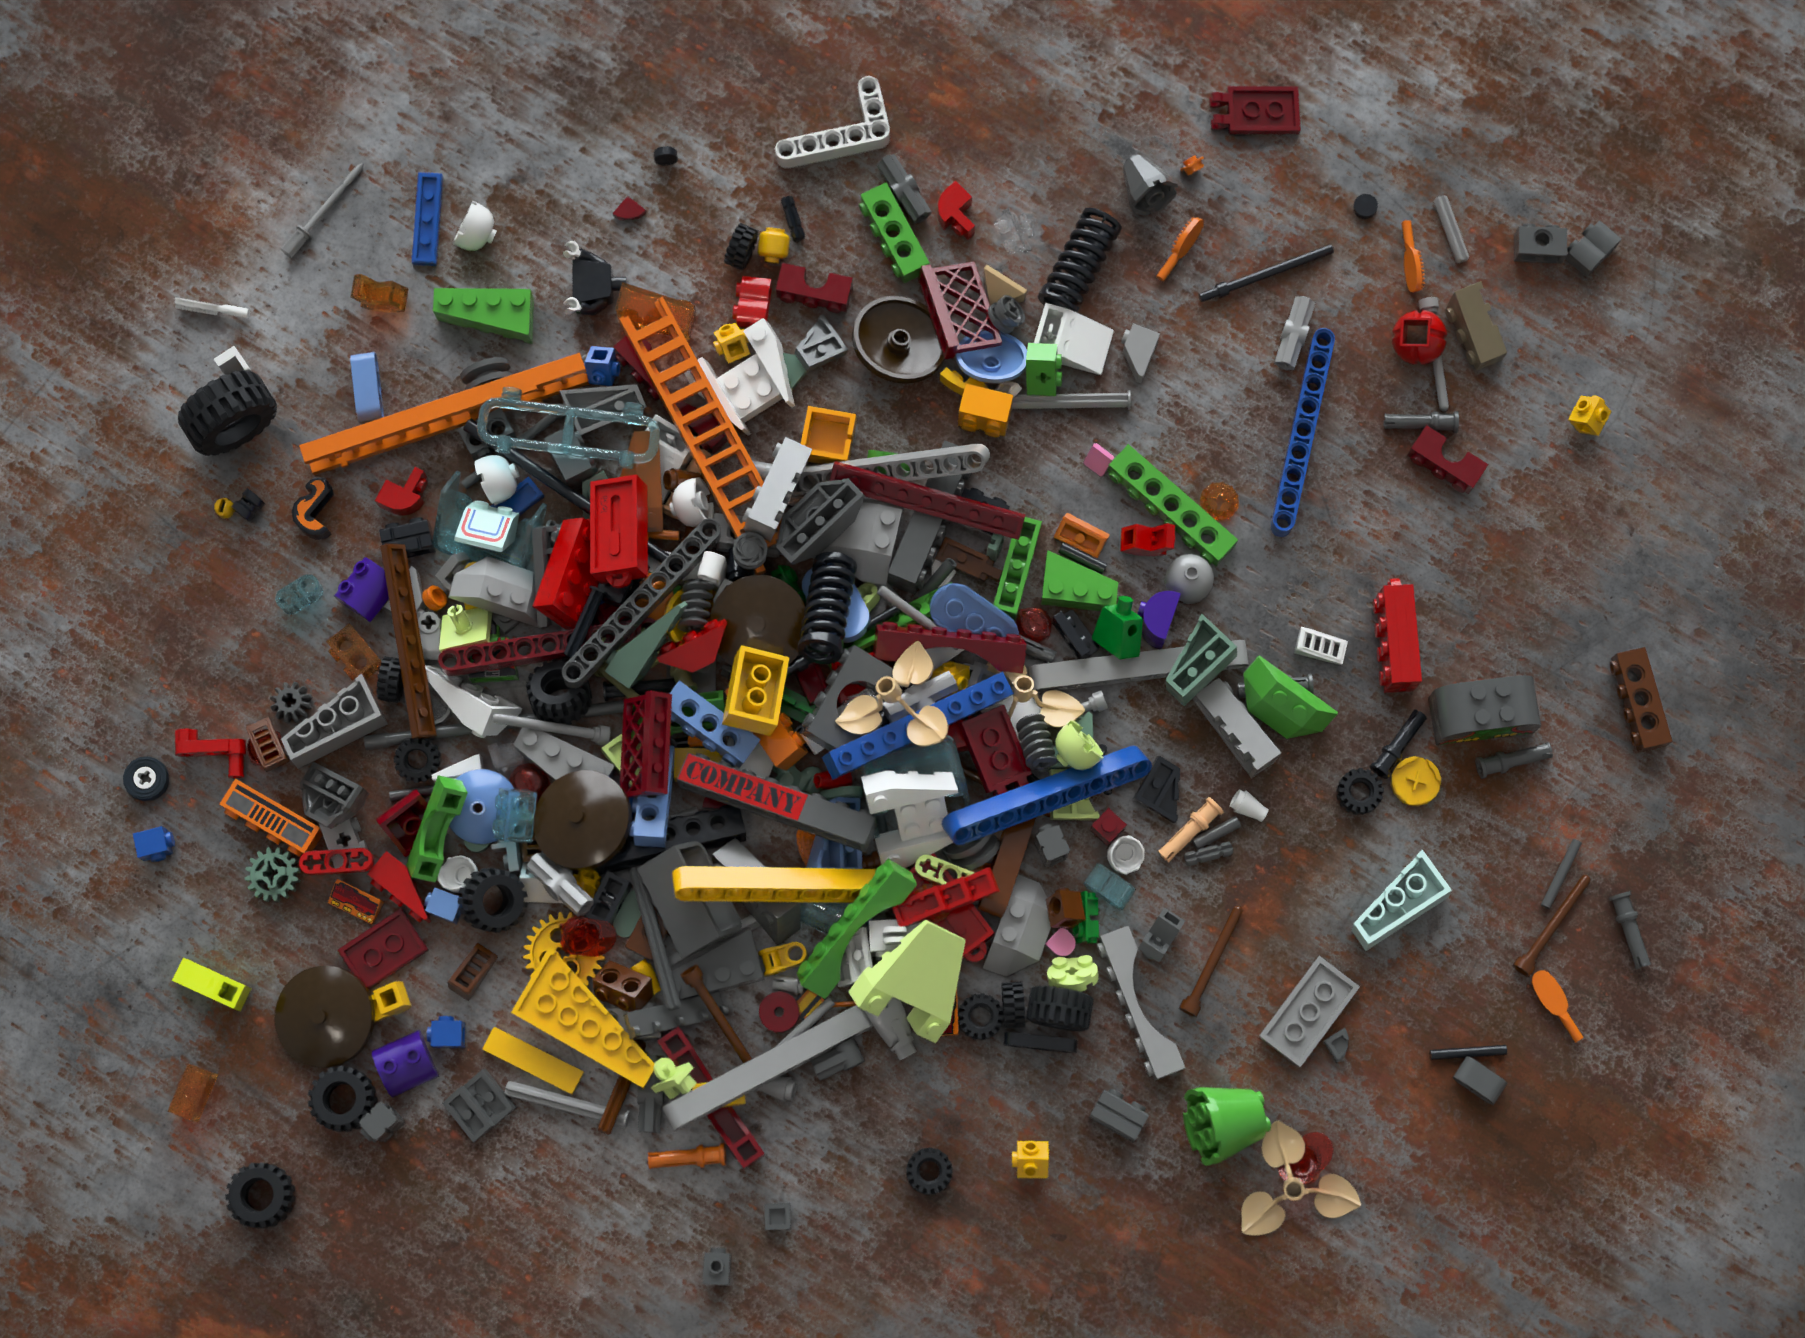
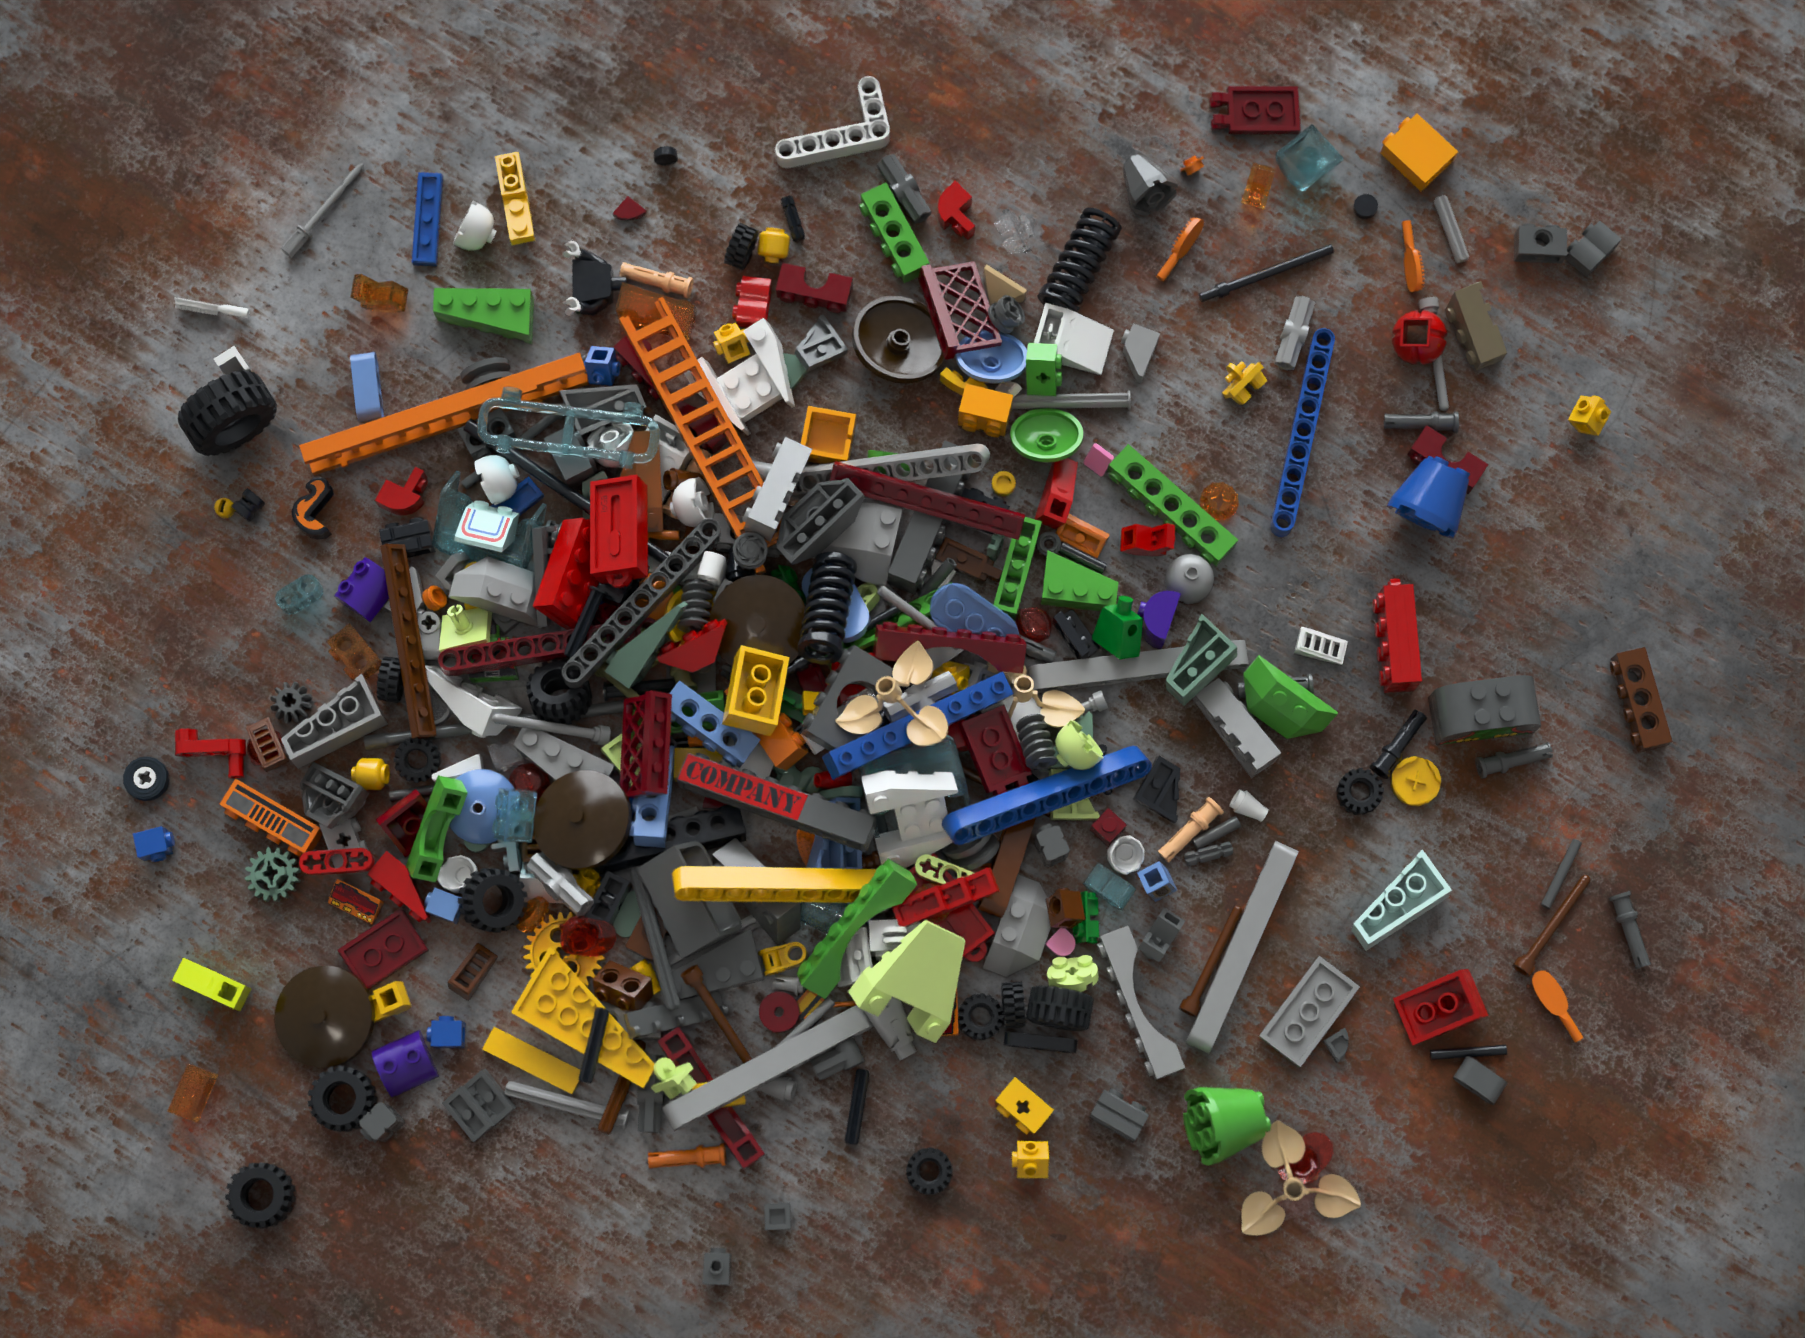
(371, 773): none -> yellow head
(515, 198): none -> yellow slope
(533, 915): none -> clear orange gear
(593, 1045): none -> black axle
(611, 438): none -> white cylinder
(667, 281): none -> light nougat pin
(808, 699): none -> yellow tile
(857, 1106): none -> black axle
(1003, 483): none -> yellow tile
(1037, 1108): none -> yellow brick
(1046, 435): none -> bright green dish
(1048, 536): none -> dark grey plate
(1057, 494): none -> red slope
(1157, 881): none -> medium blue brick
(1242, 947): none -> light grey beam
(1251, 375): none -> yellow hips
(1258, 185): none -> clear orange brick
(1307, 158): none -> clear light blue brick
(1418, 151): none -> light orange brick
(1433, 496): none -> blue cone
(1440, 1006): none -> red slope

